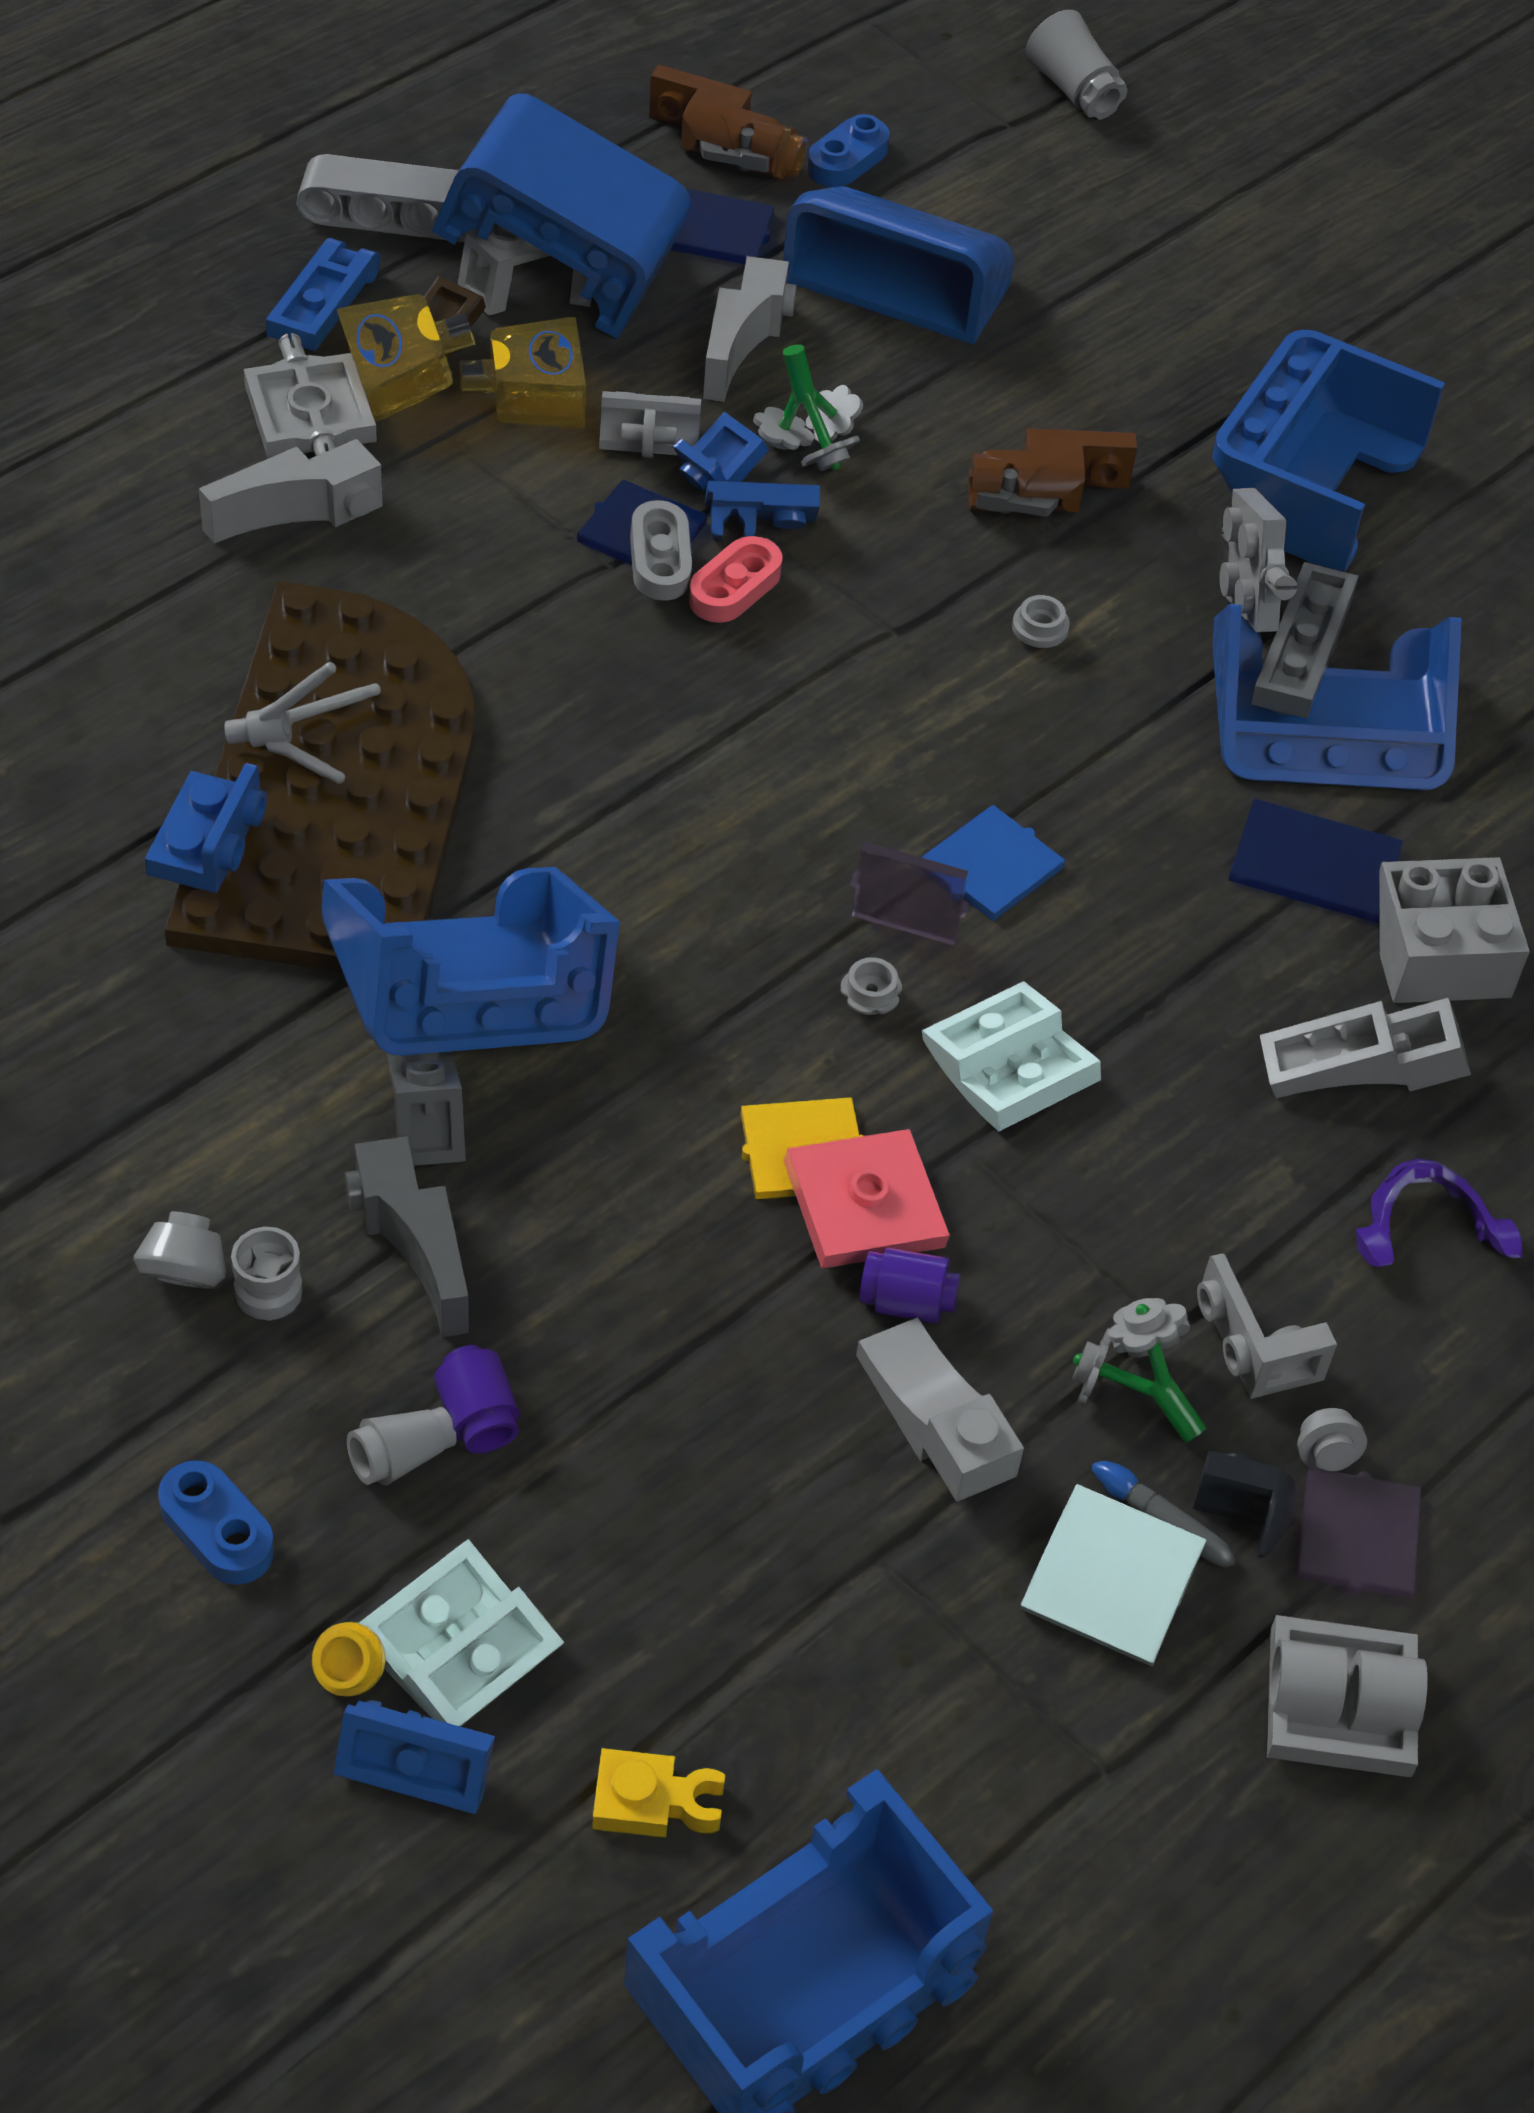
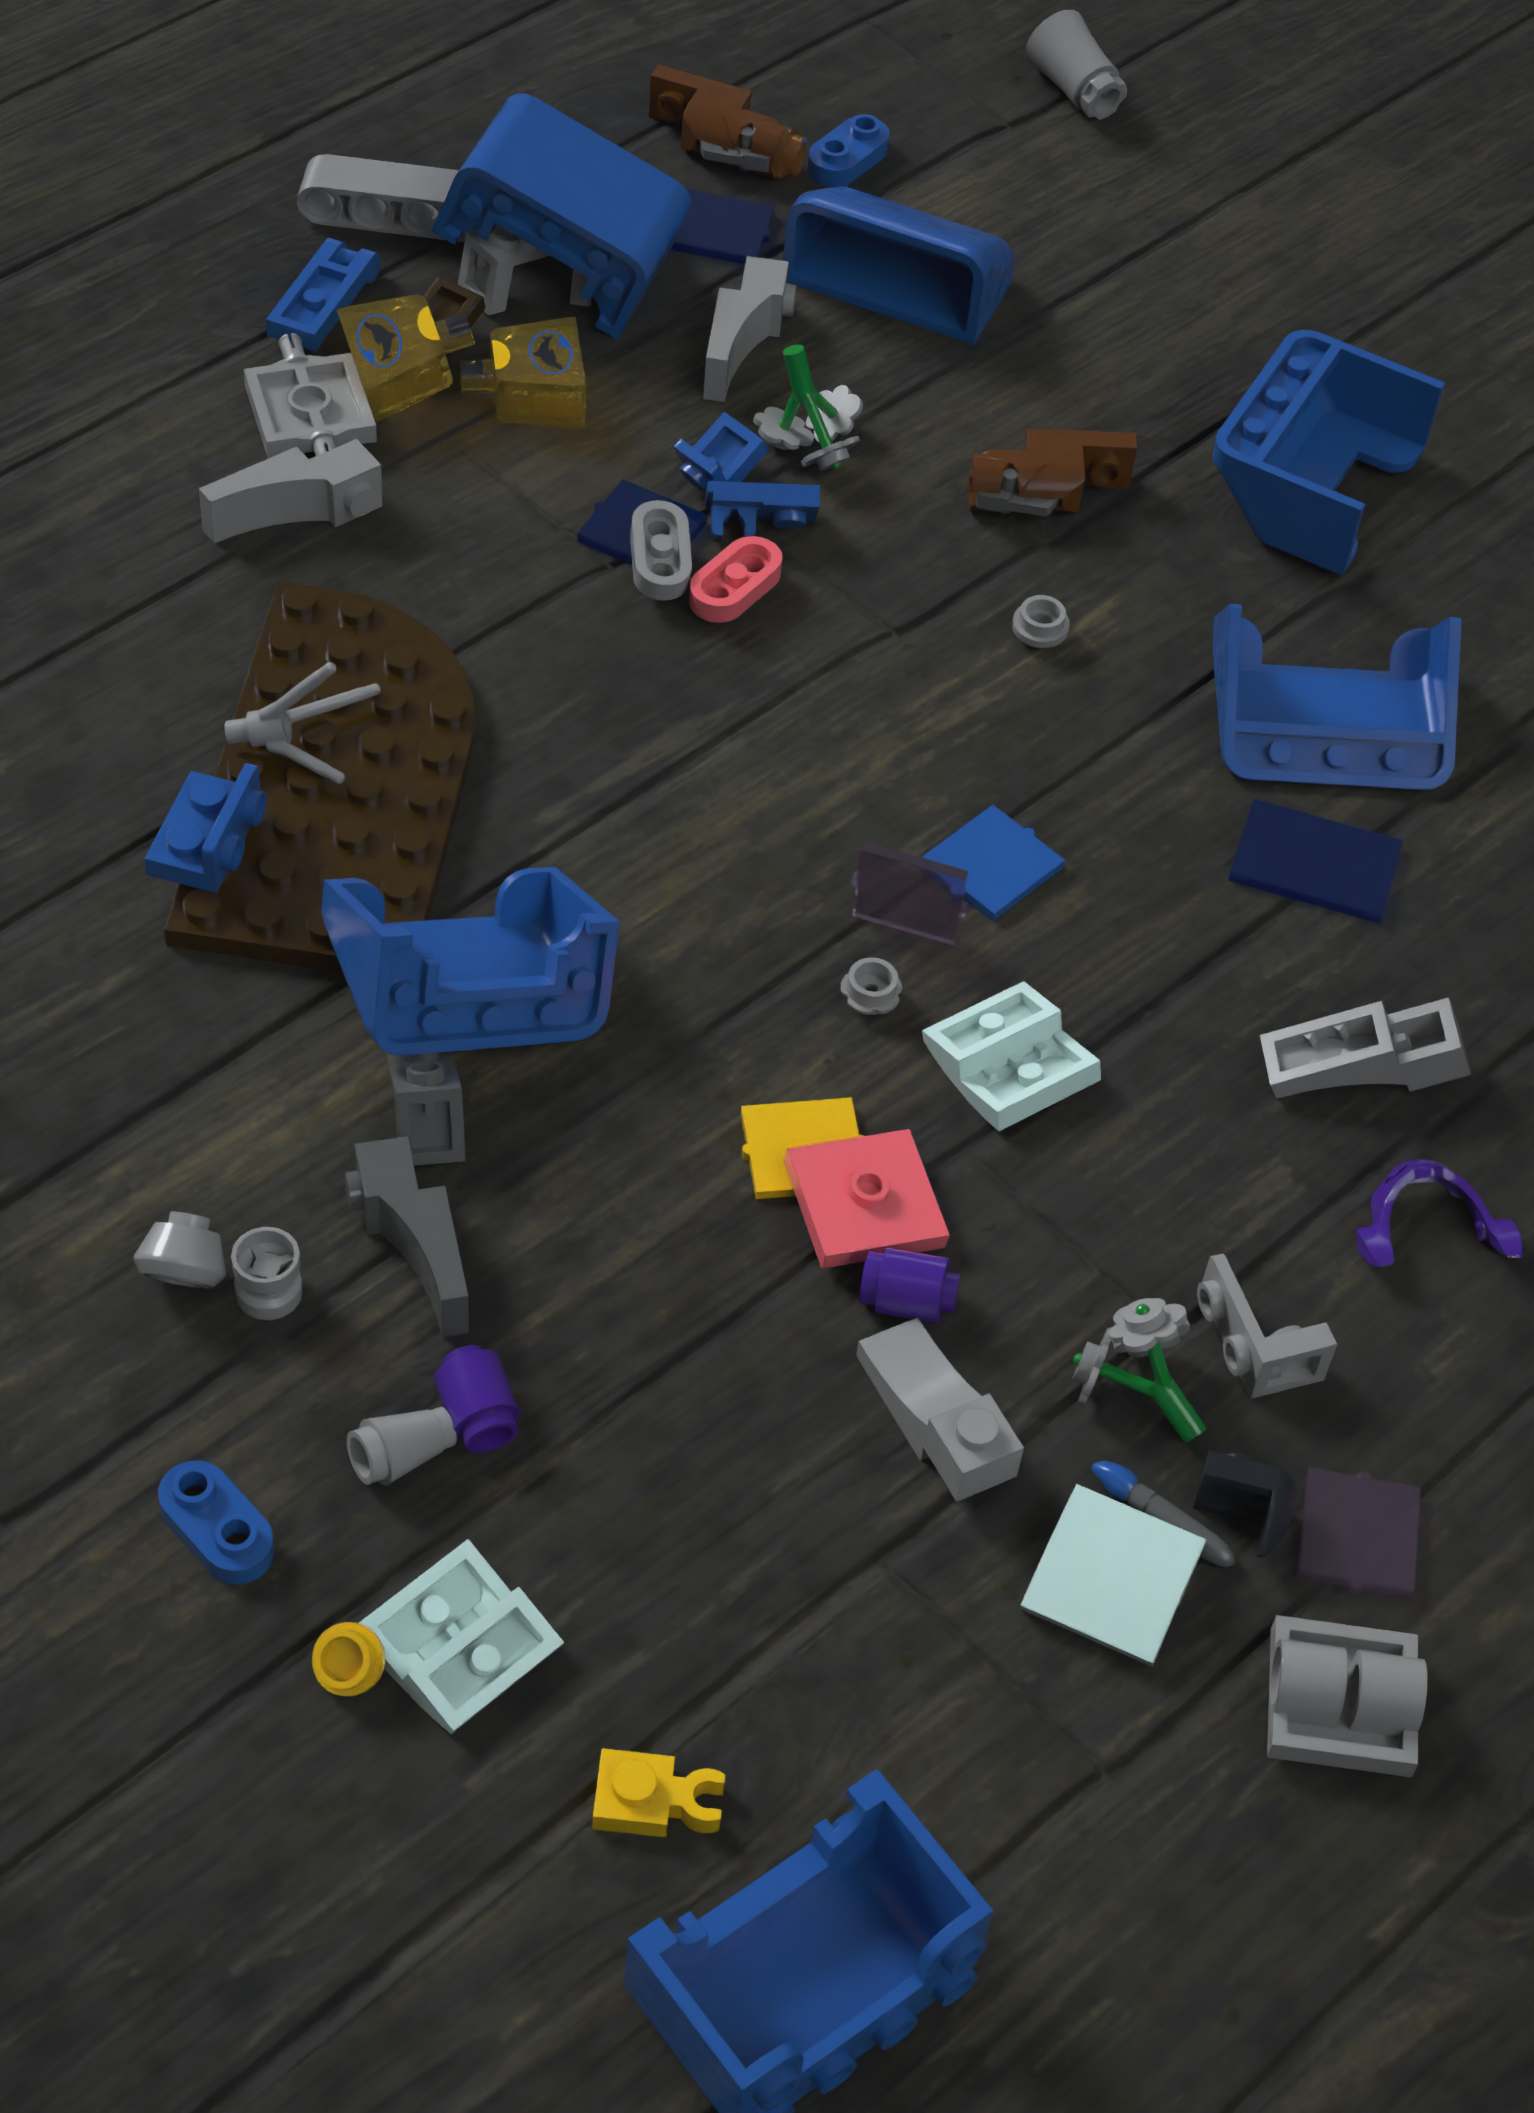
(414, 1755): blue plate -> none
(648, 422): light grey hips -> none
(1256, 560): light grey plate -> none
(1305, 641): dark grey plate -> none
(1331, 1440): light grey plate -> none
(1449, 930): light grey slope -> none

